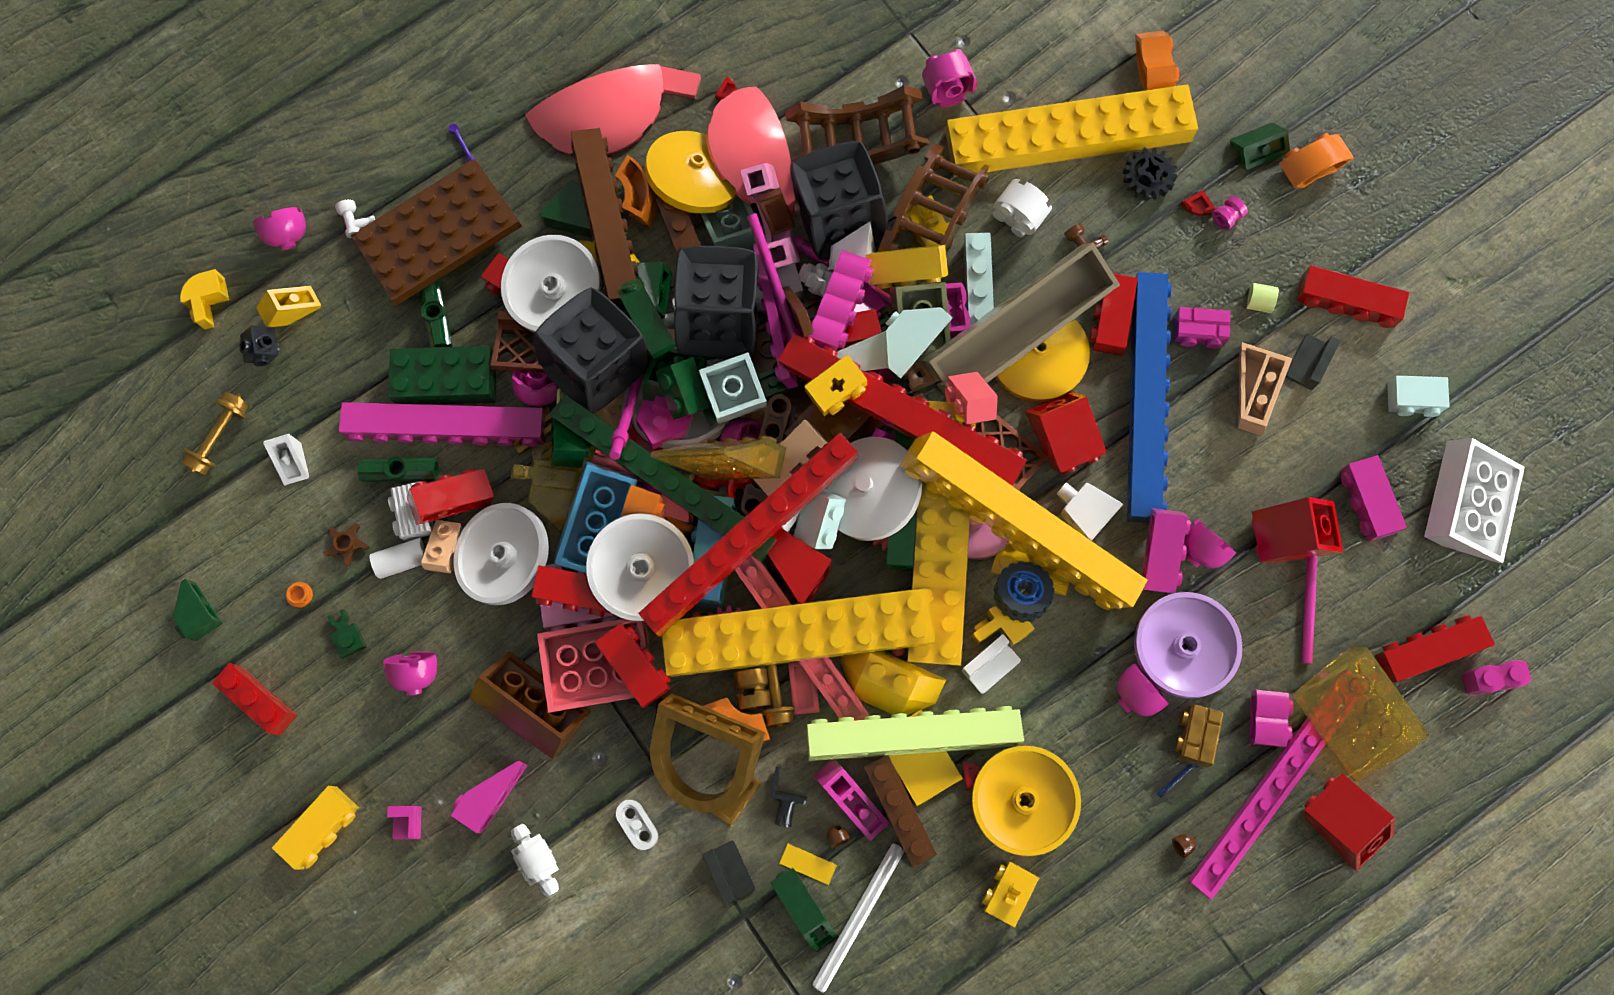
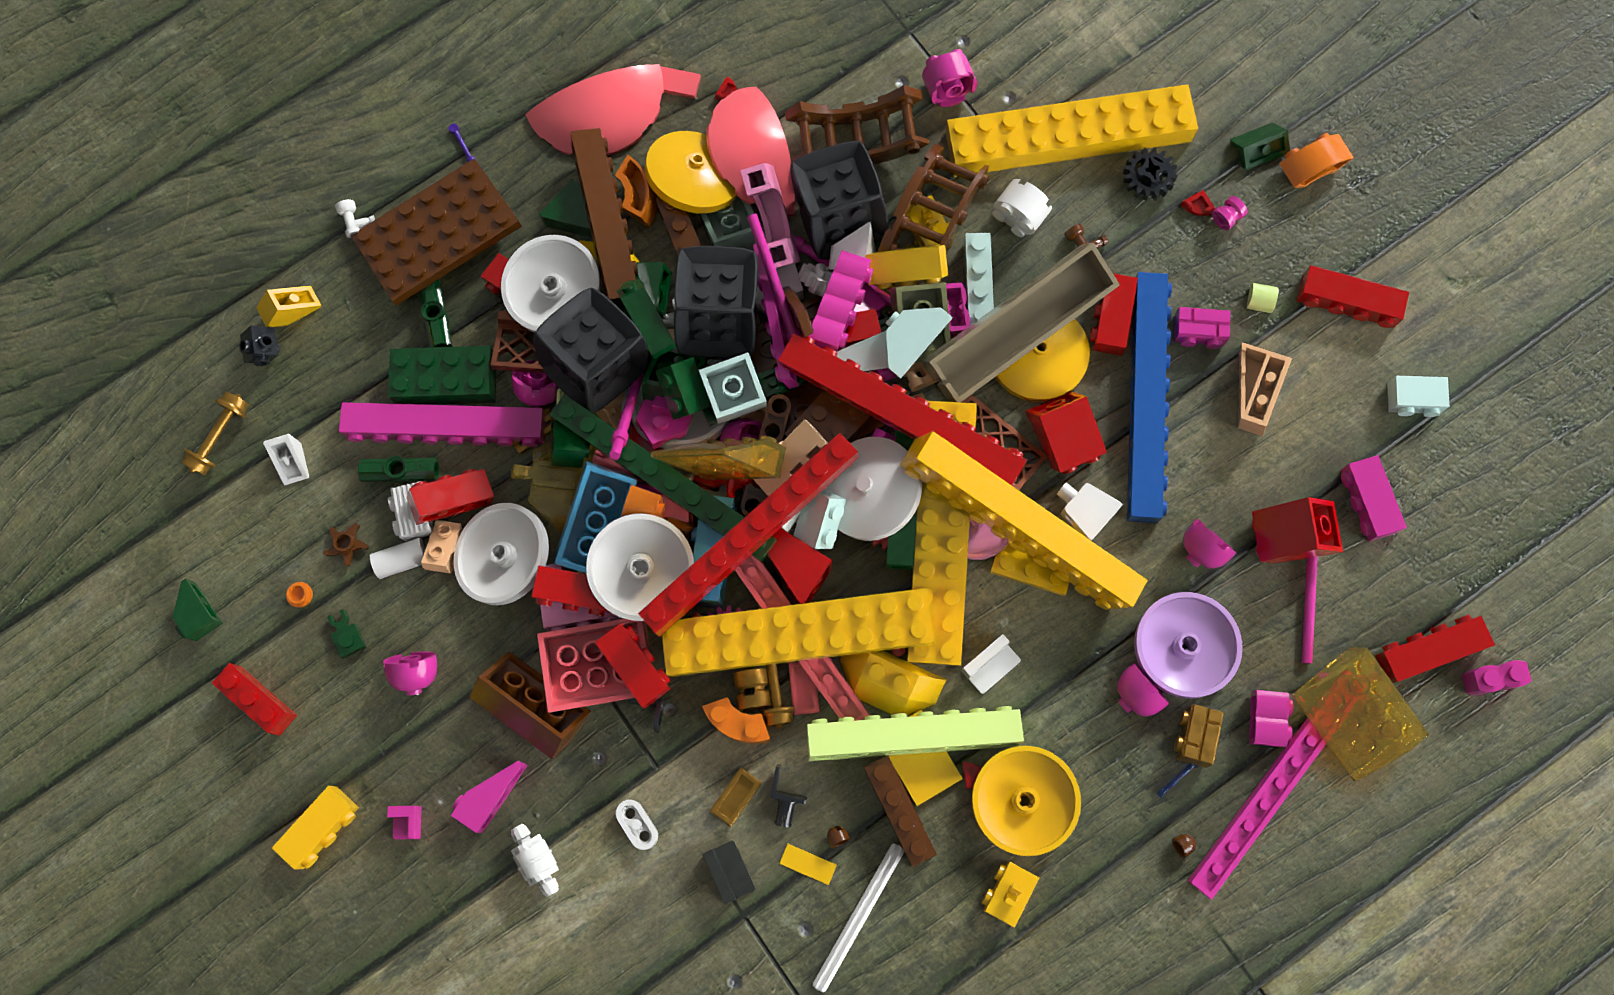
(200, 293): yellow brick -> none
(281, 228): dark pink cylinder -> none
(717, 725): pearl gold window -> none
(775, 211): reddish brown tile -> none
(804, 909): dark green slope -> none
(841, 372): yellow brick -> none
(851, 799): dark pink slope -> none
(971, 397): coral brick -> none
(1012, 630): yellow brick -> none
(1026, 577): black wheel -> none
(1155, 60): orange brick -> none
(1165, 550): dark pink brick -> none
(1312, 361): pearl dark grey panel -> none
(1350, 820): red slope -> none
(1474, 500): white slope -> none

